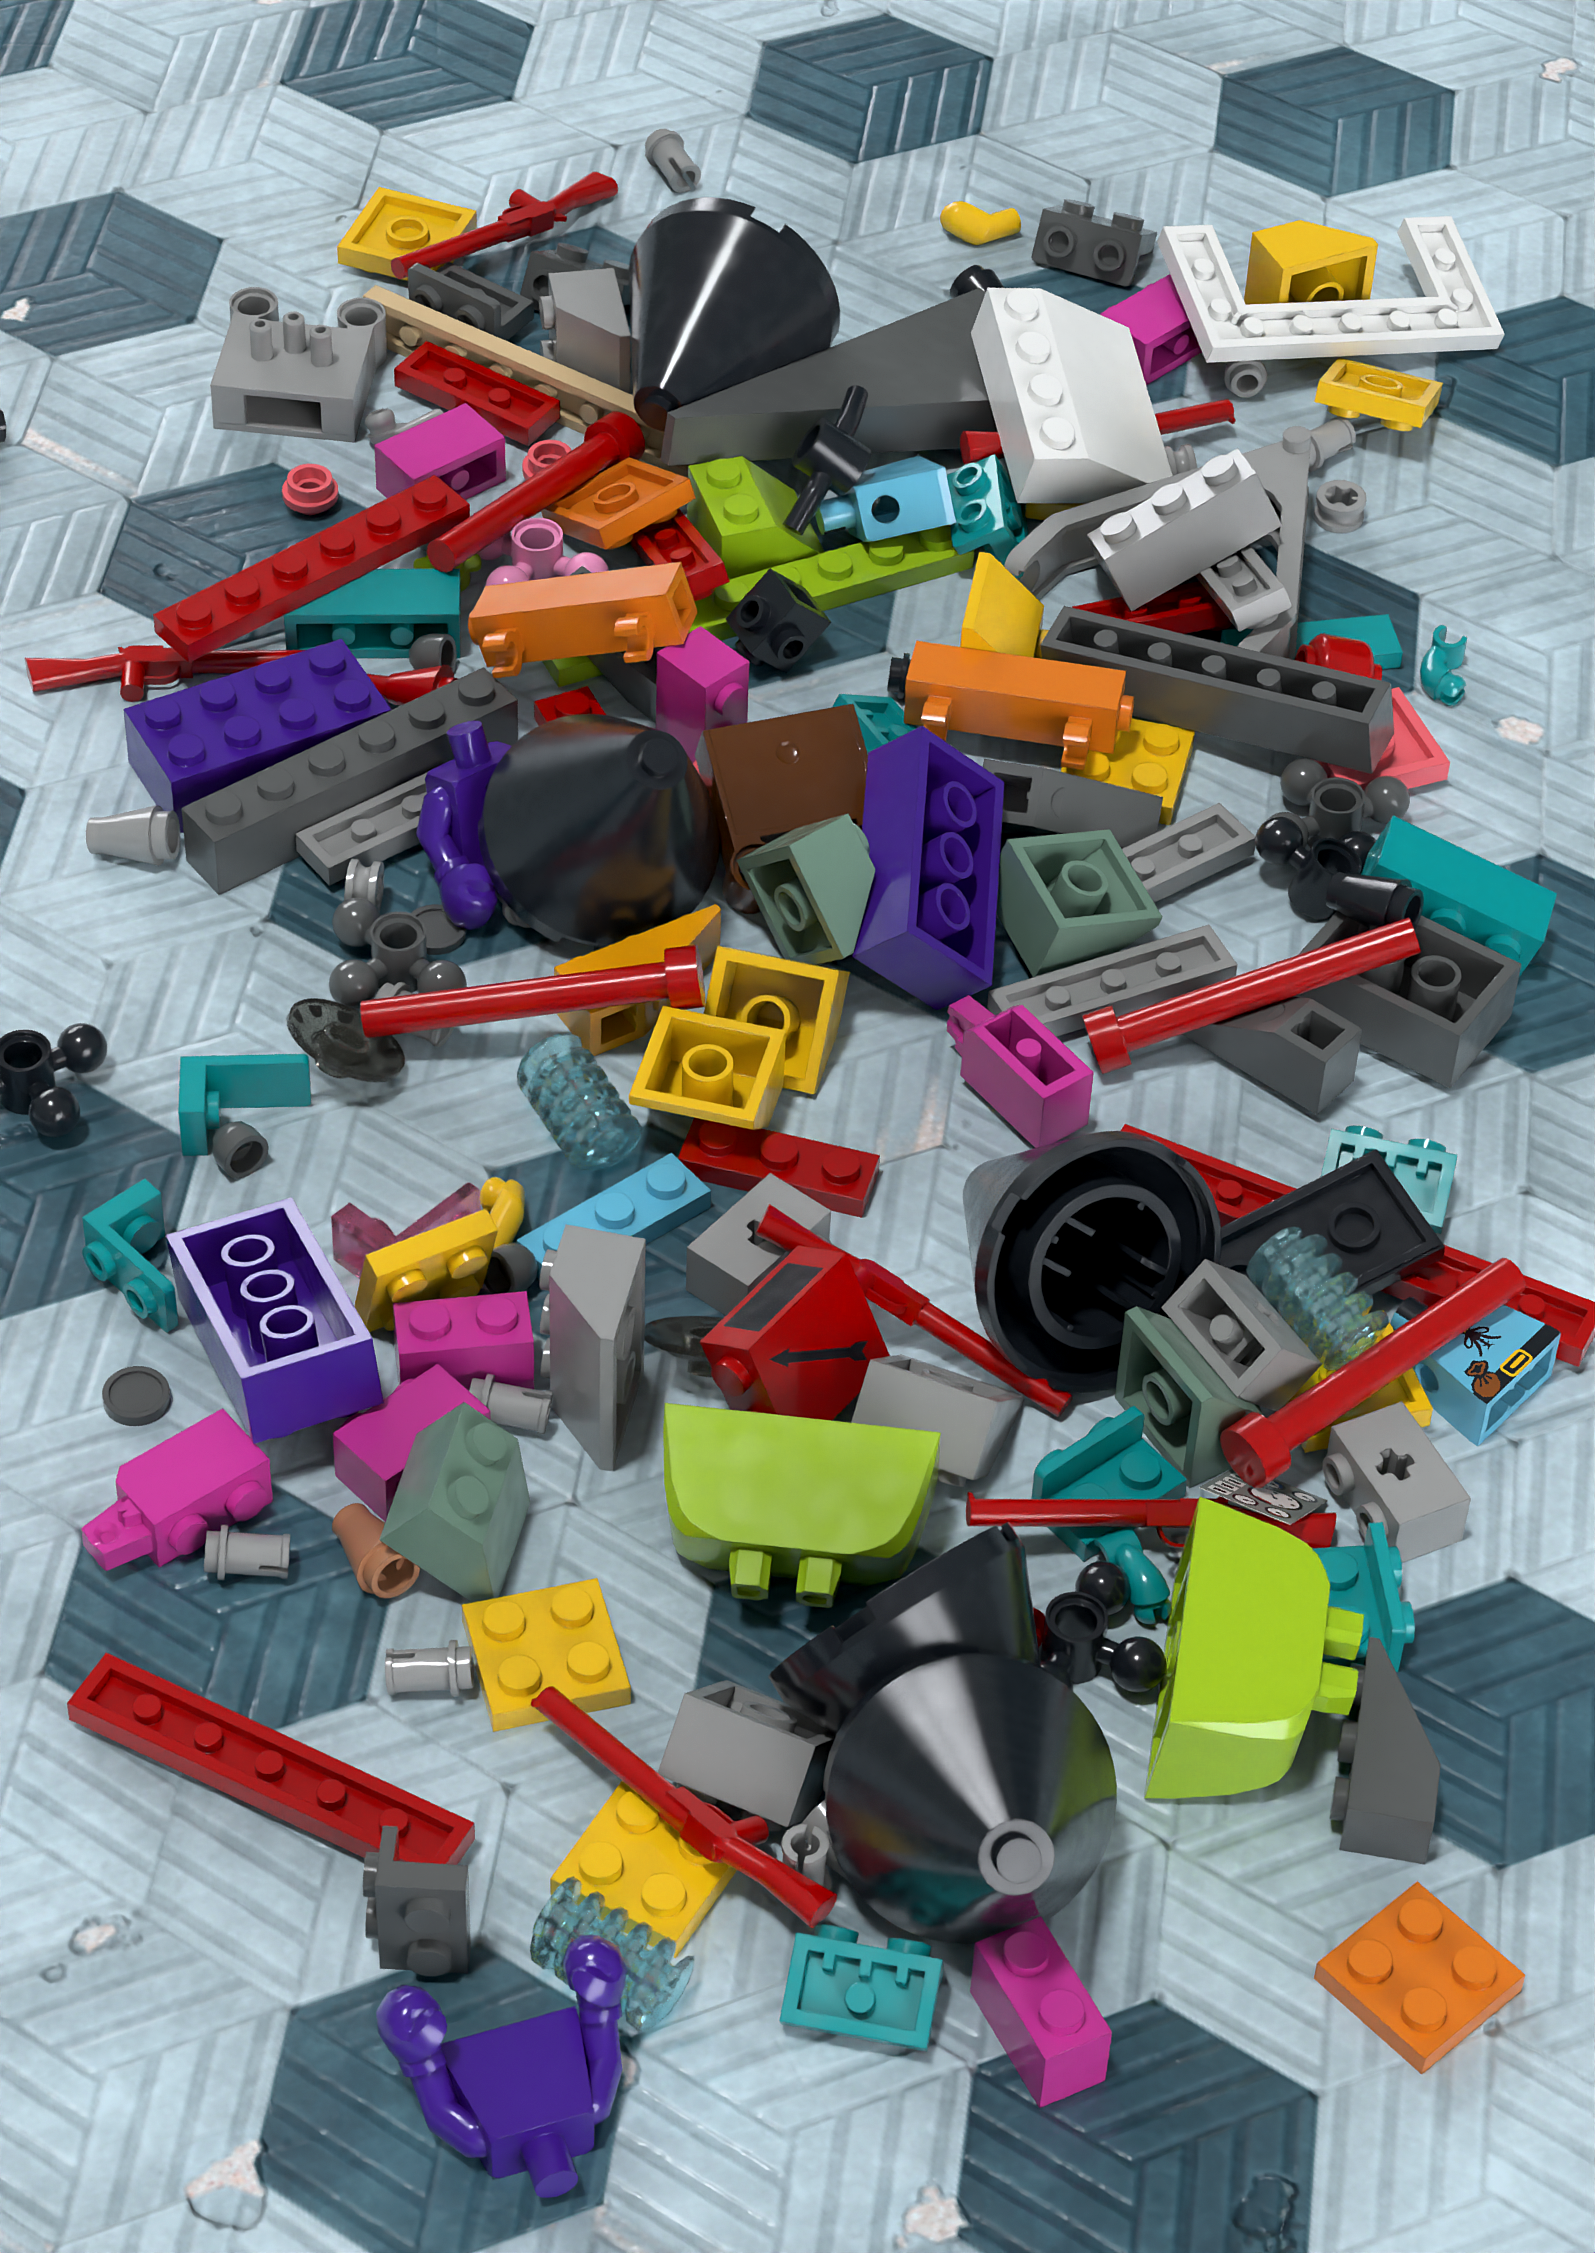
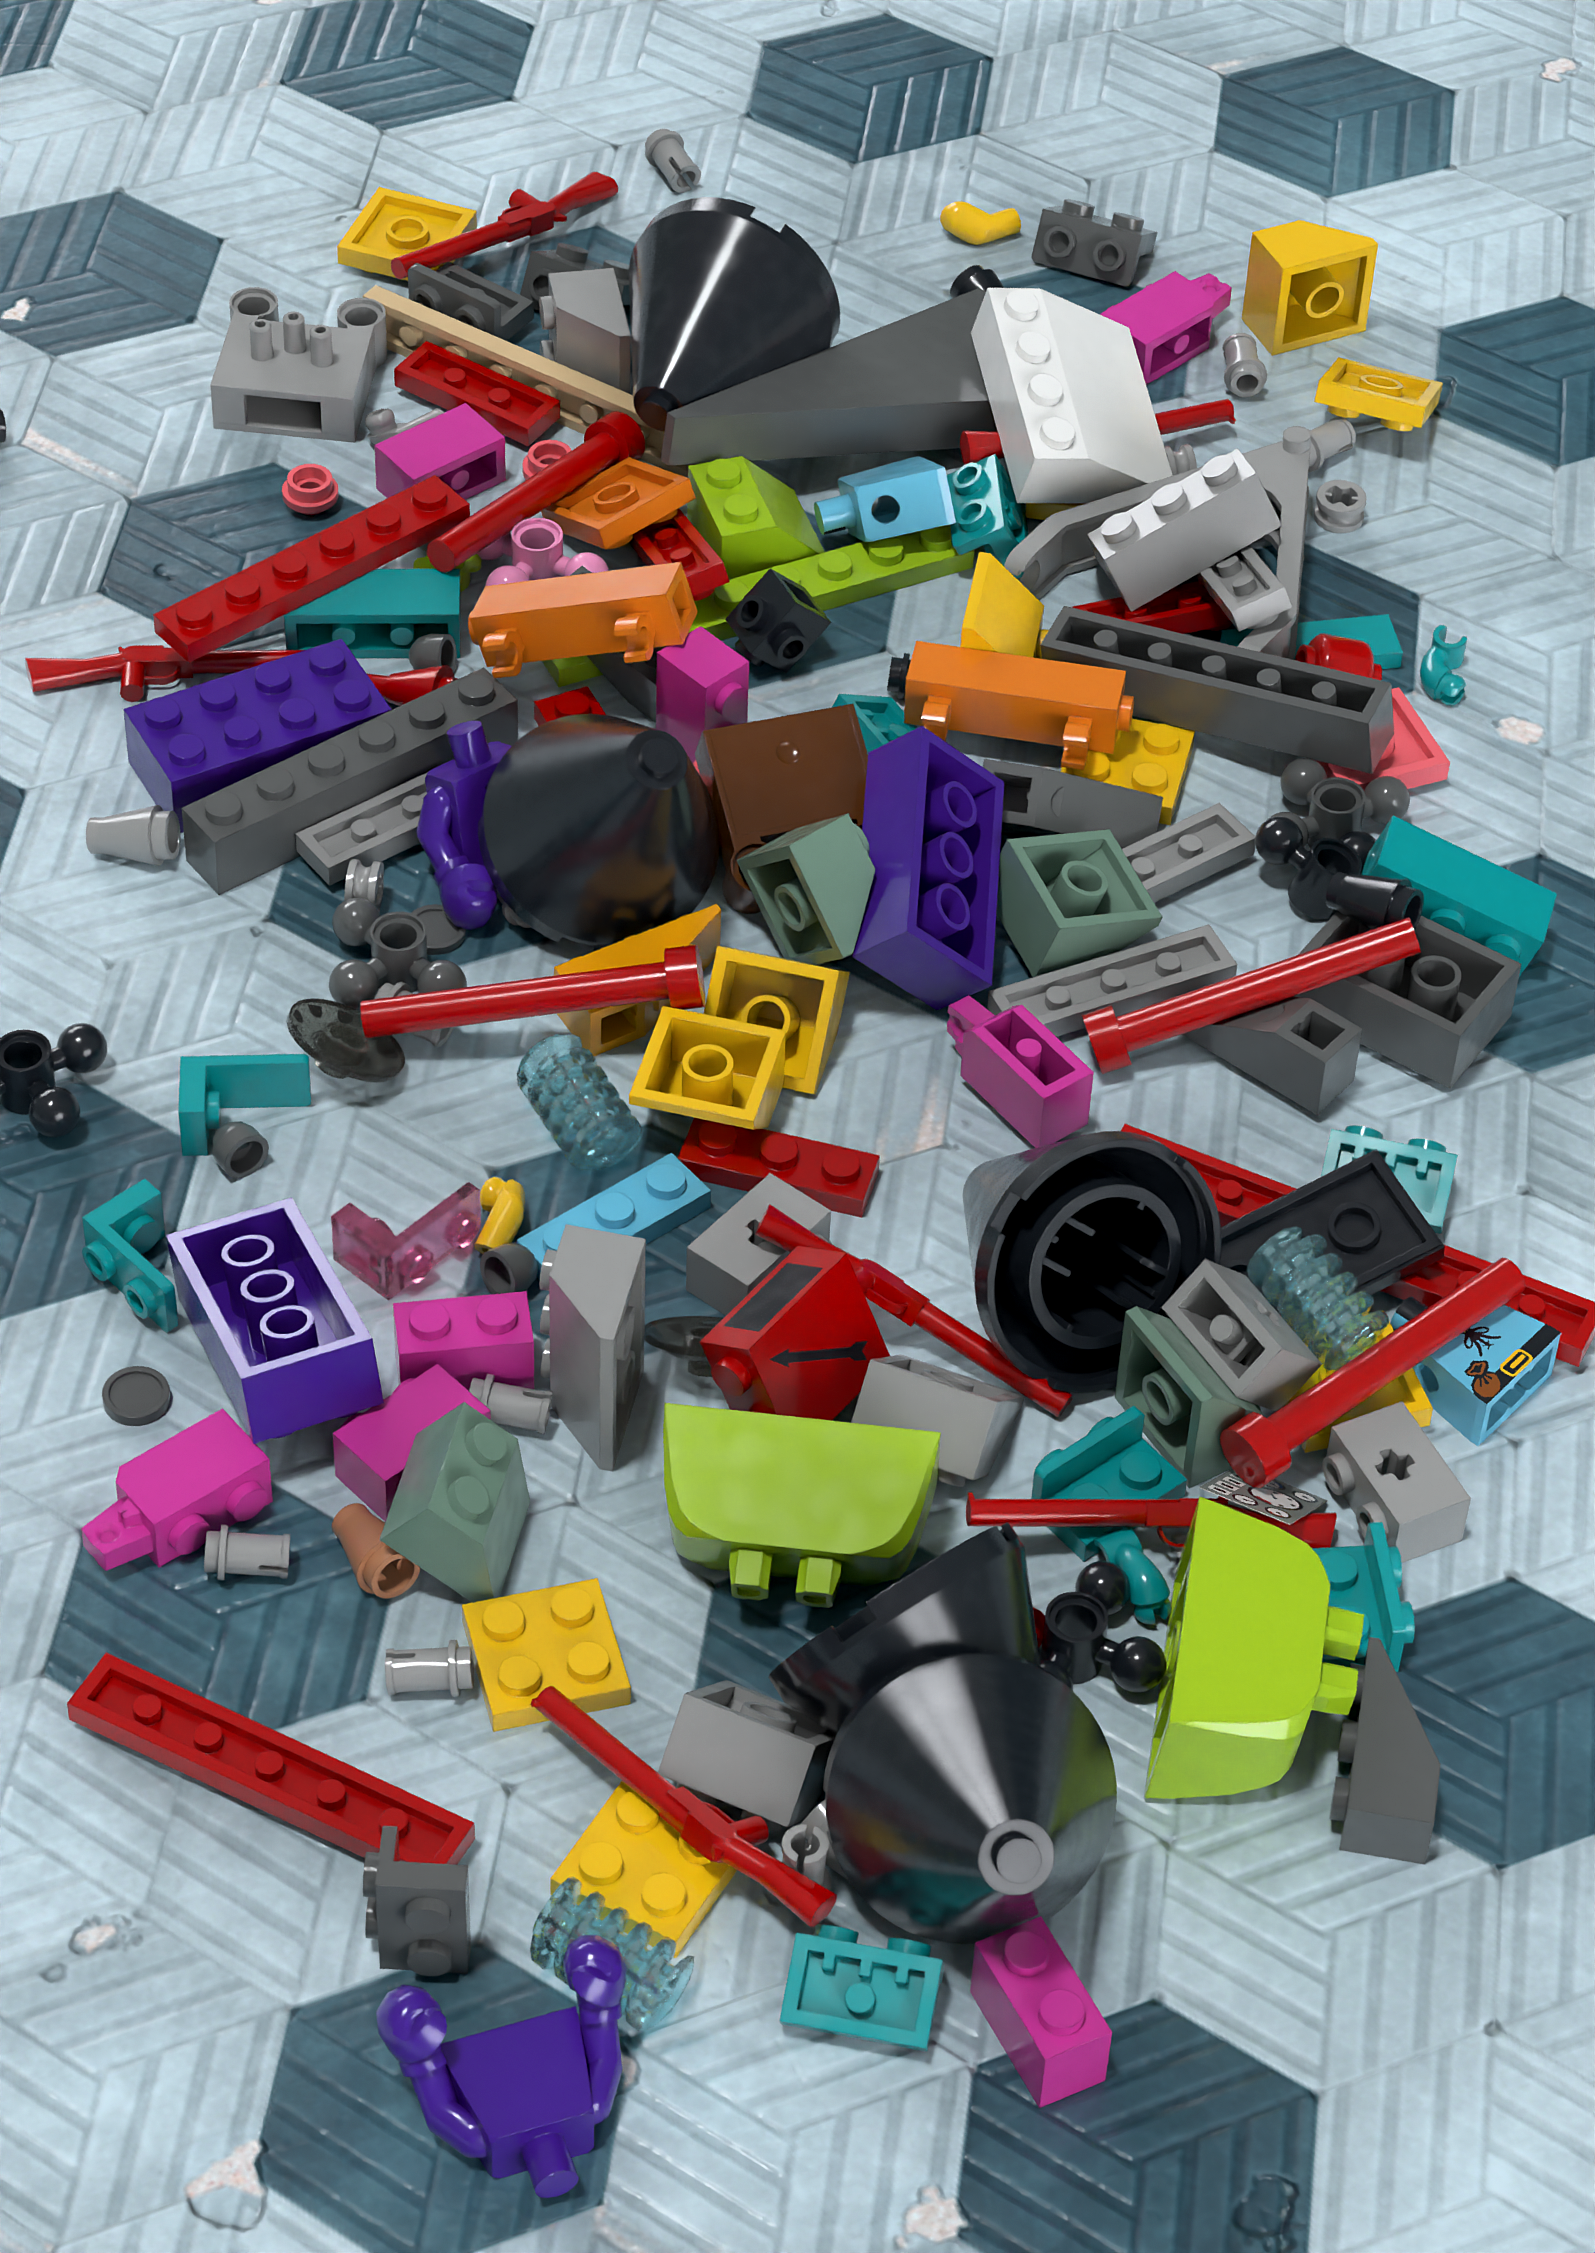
(428, 1266): yellow plate -> none
(830, 459): black piece -> none
(1419, 1977): orange plate -> none
(1449, 317): white plate -> none

